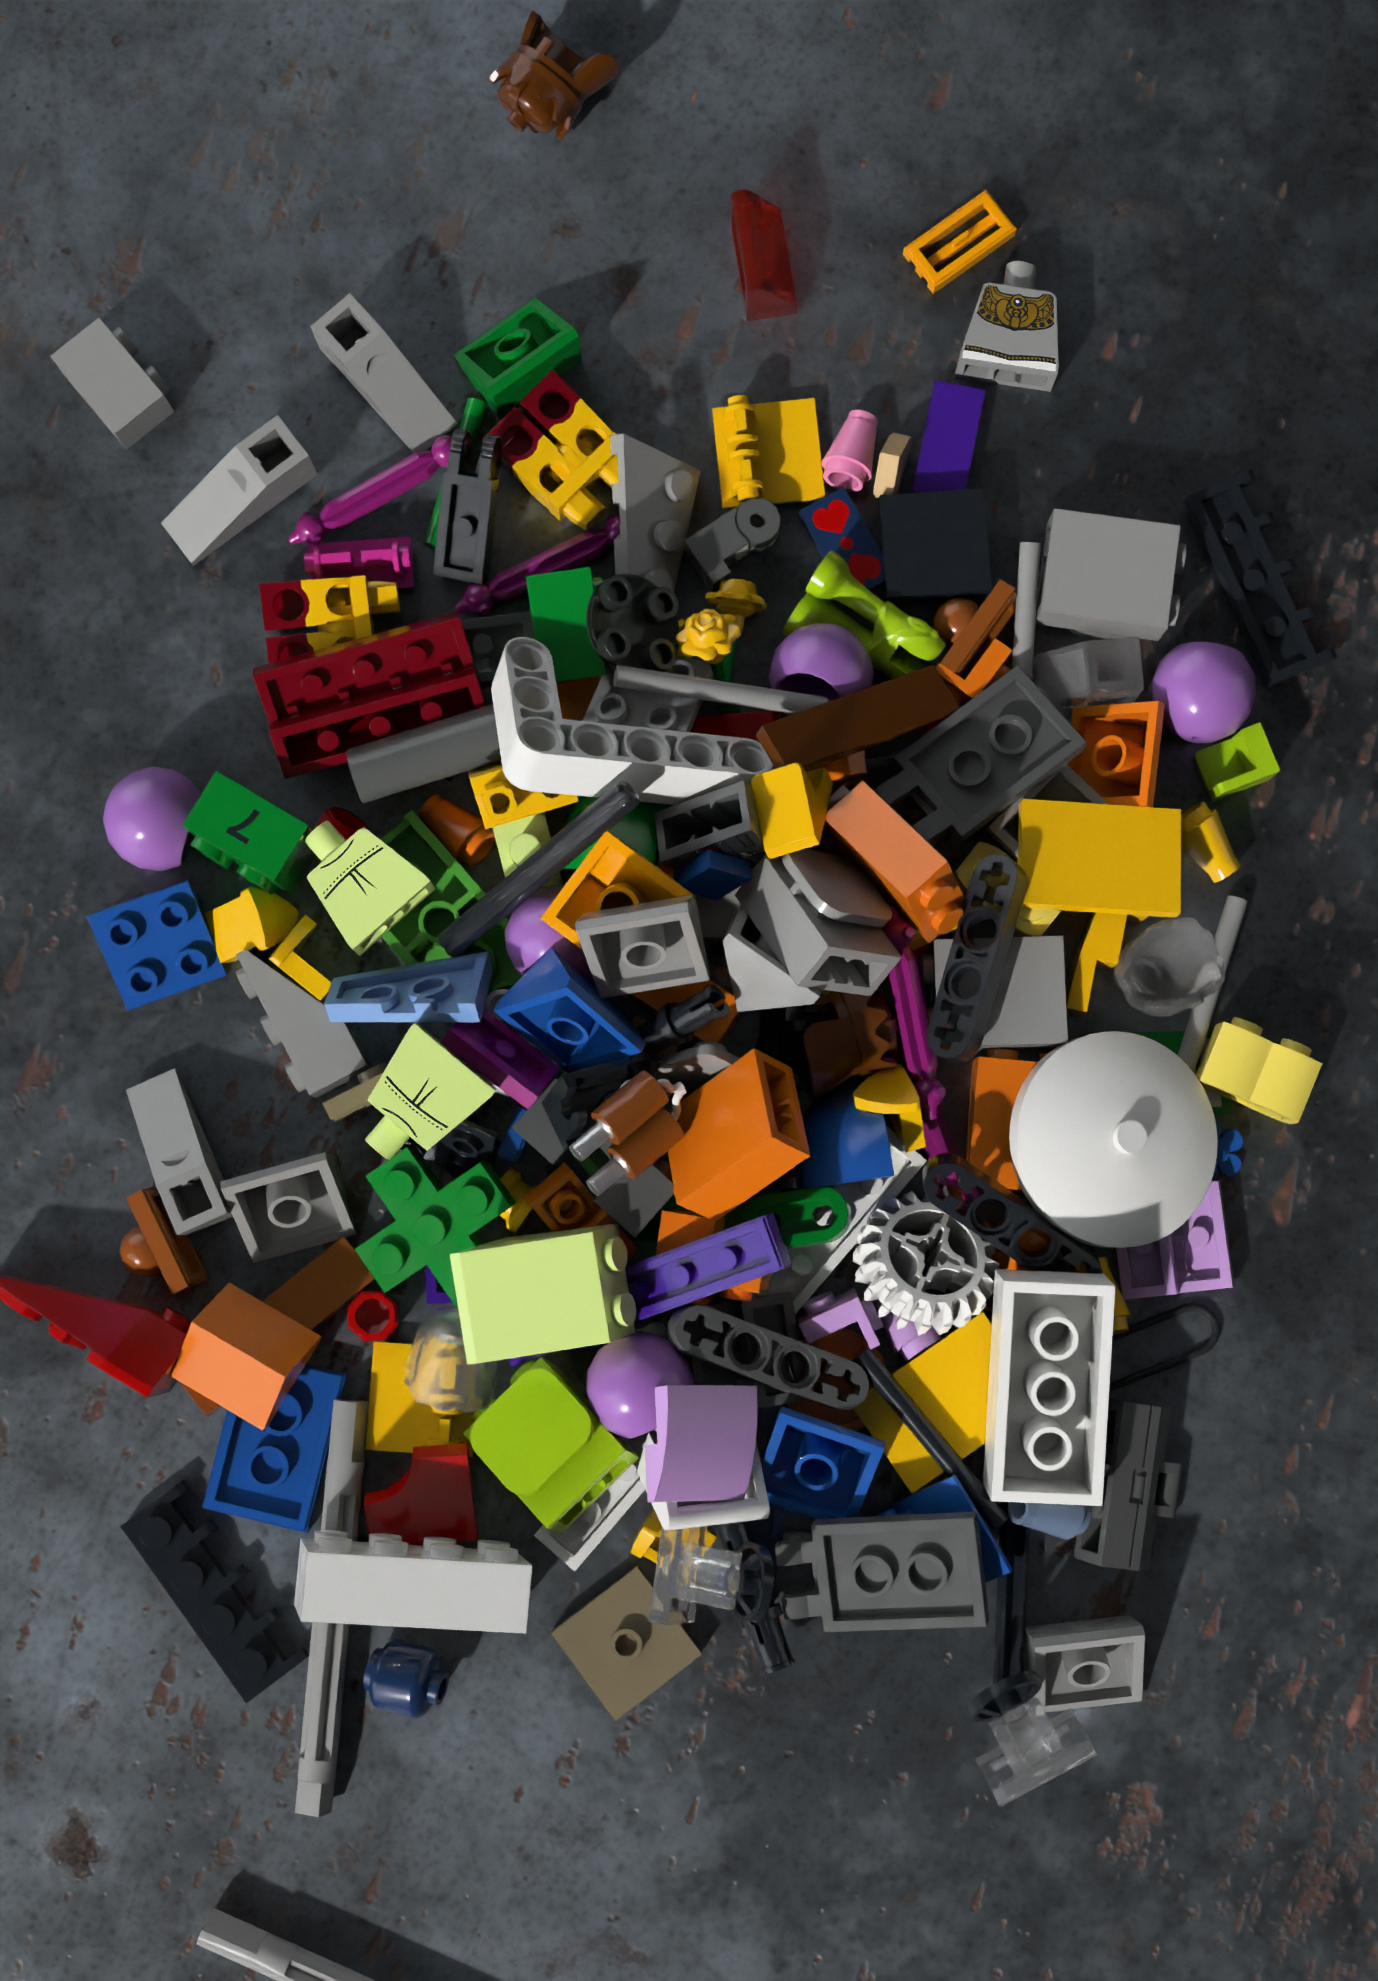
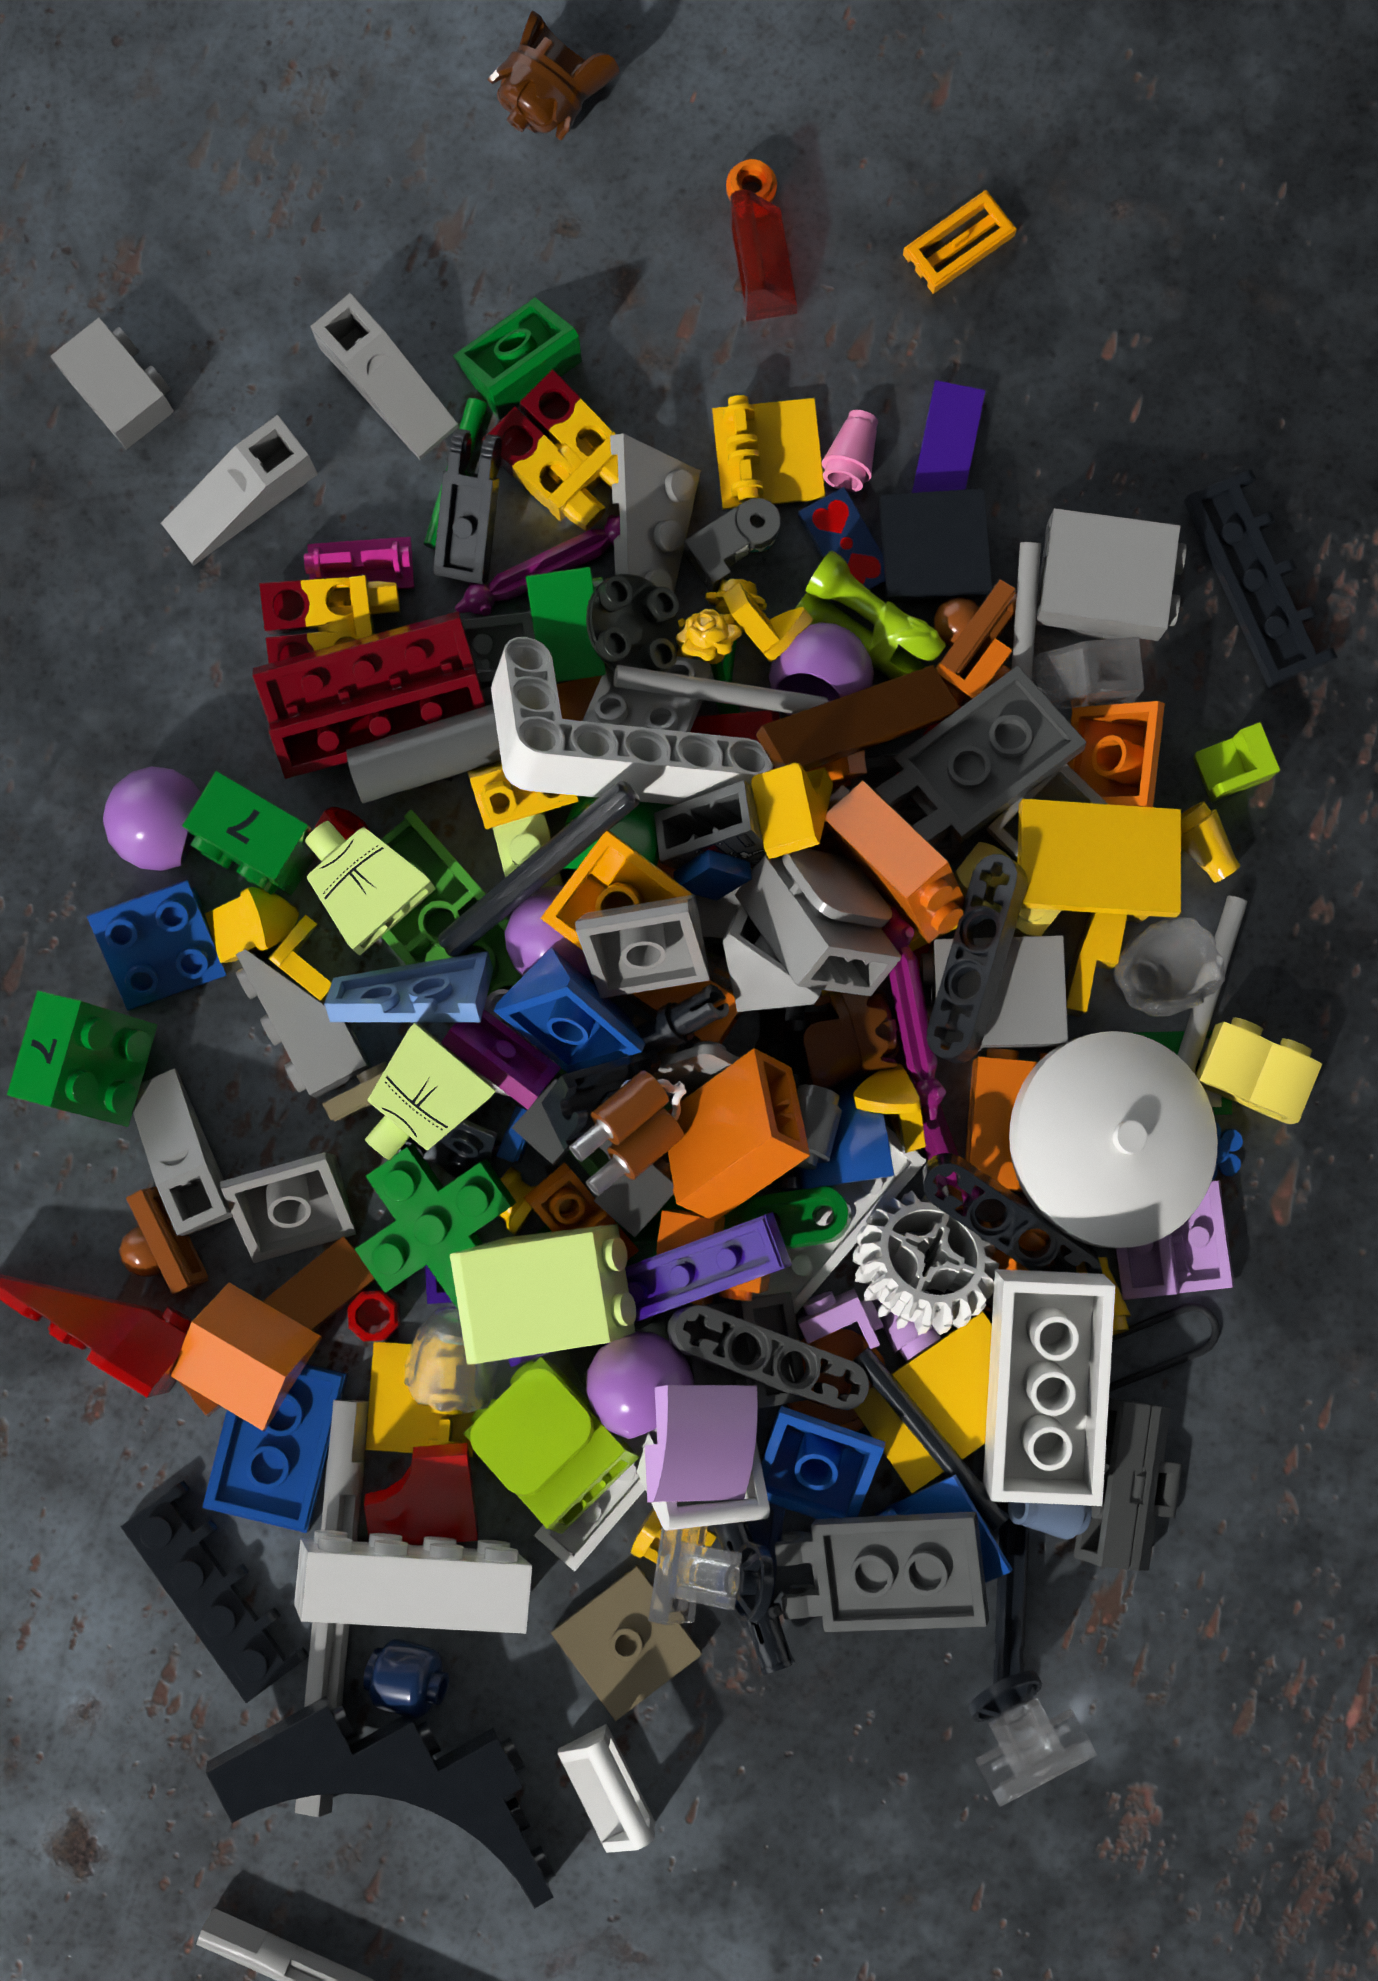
(82, 1059): none -> green brick
(314, 1757): none -> black arch
(372, 493): magenta wheel -> none
(457, 830): orange cone -> none
(608, 1791): none -> white tile
(752, 171): none -> orange plate
(770, 635): none -> yellow tile
(820, 1121): none -> dark grey brick
(892, 464): tan tile -> none
(1012, 333): light grey torso -> none
(1087, 1662): light grey slope -> none
(1204, 691): medium lavender helmet -> none

